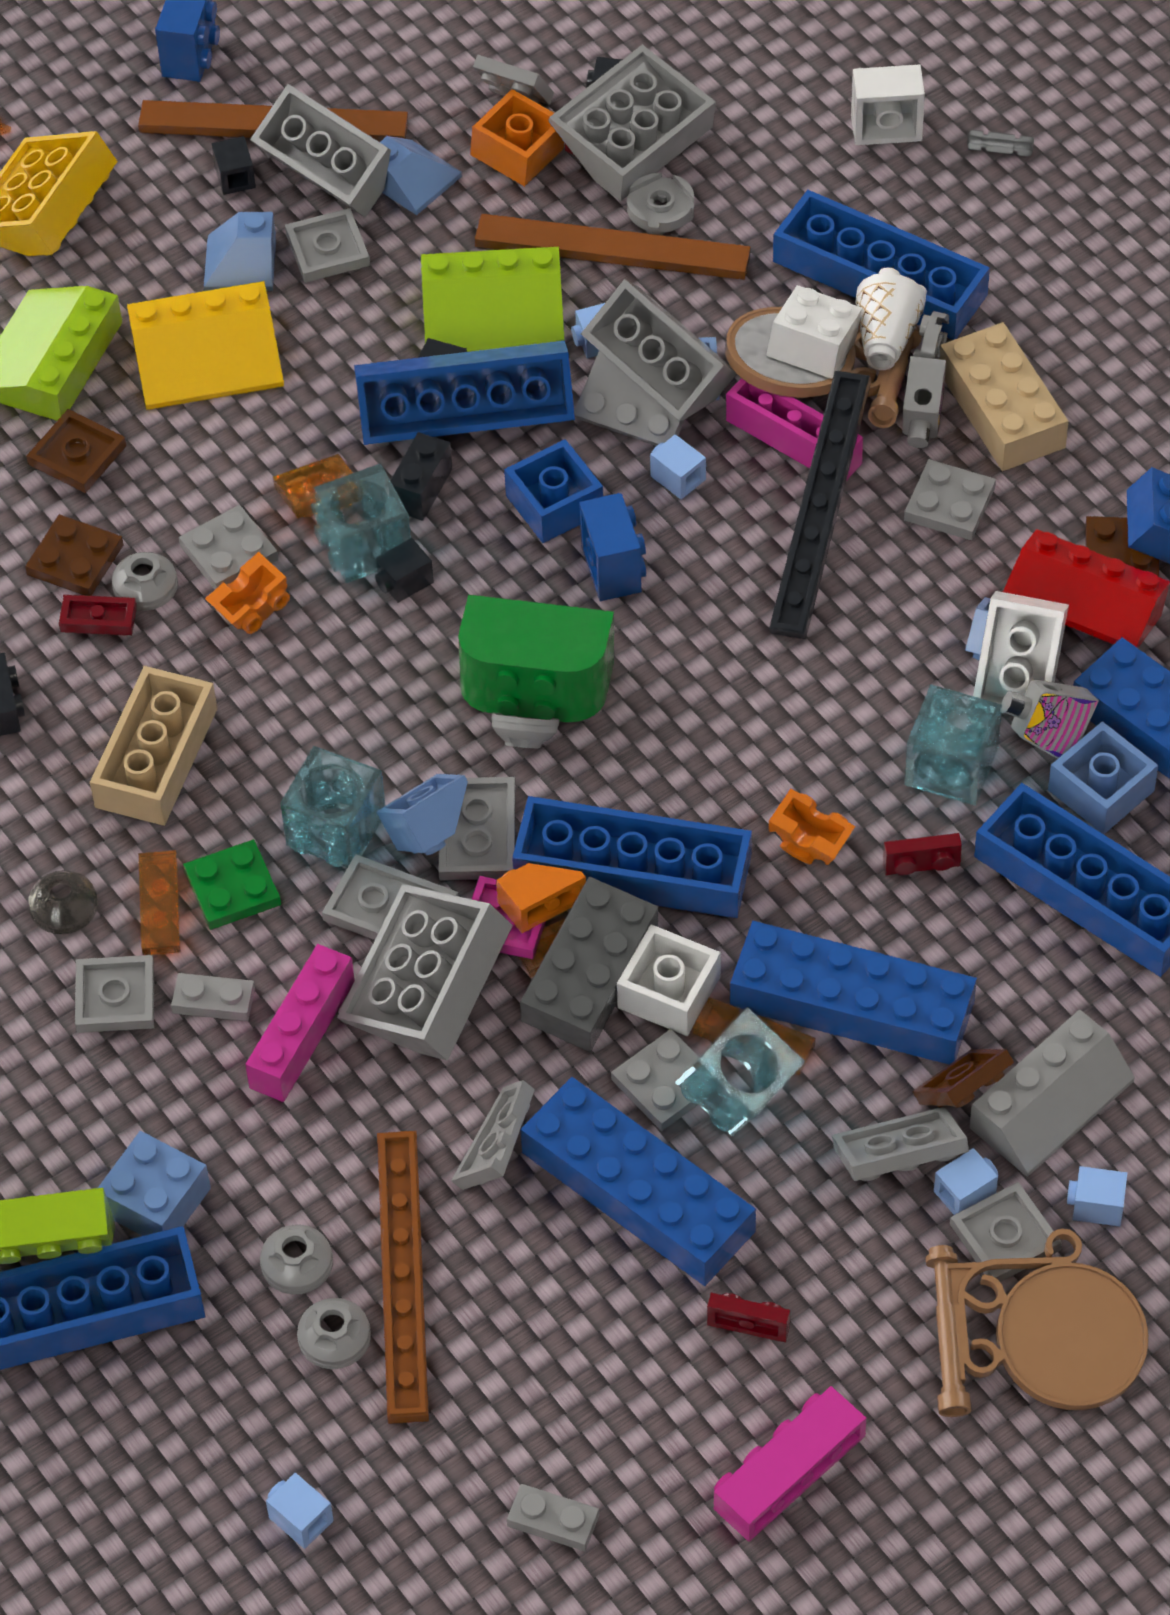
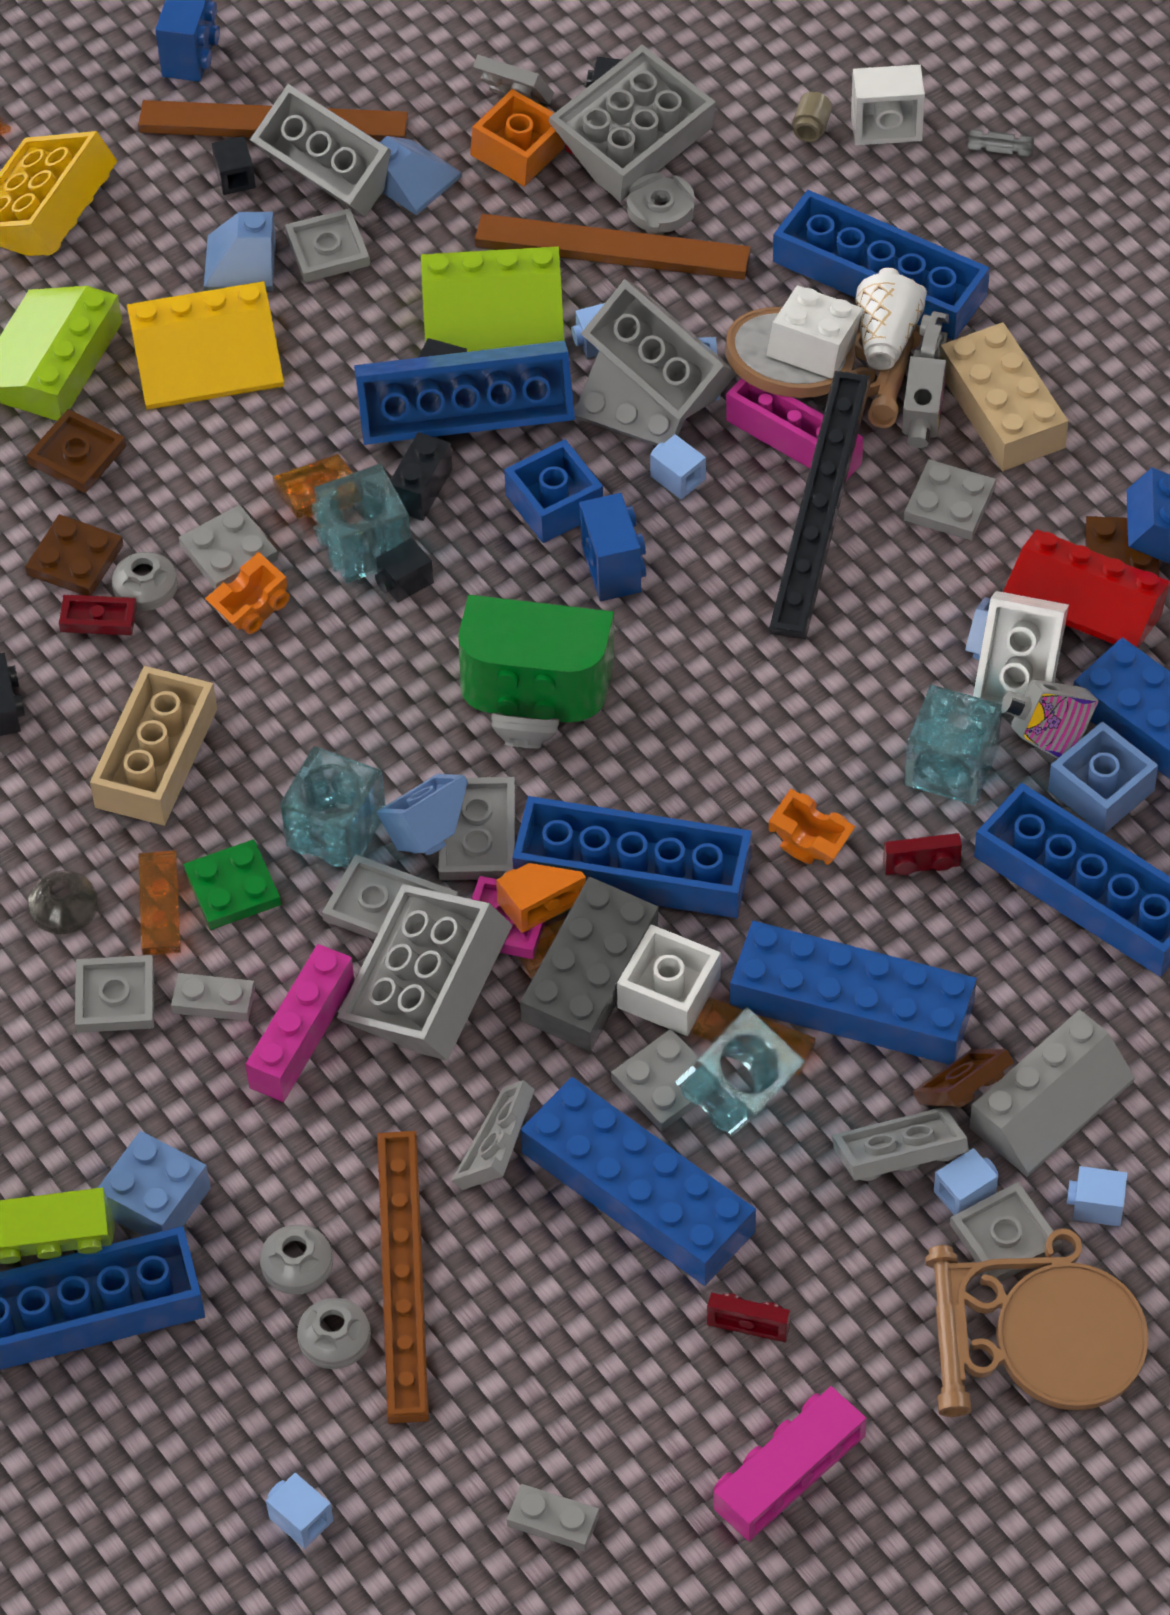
(811, 116): none -> dark tan brick

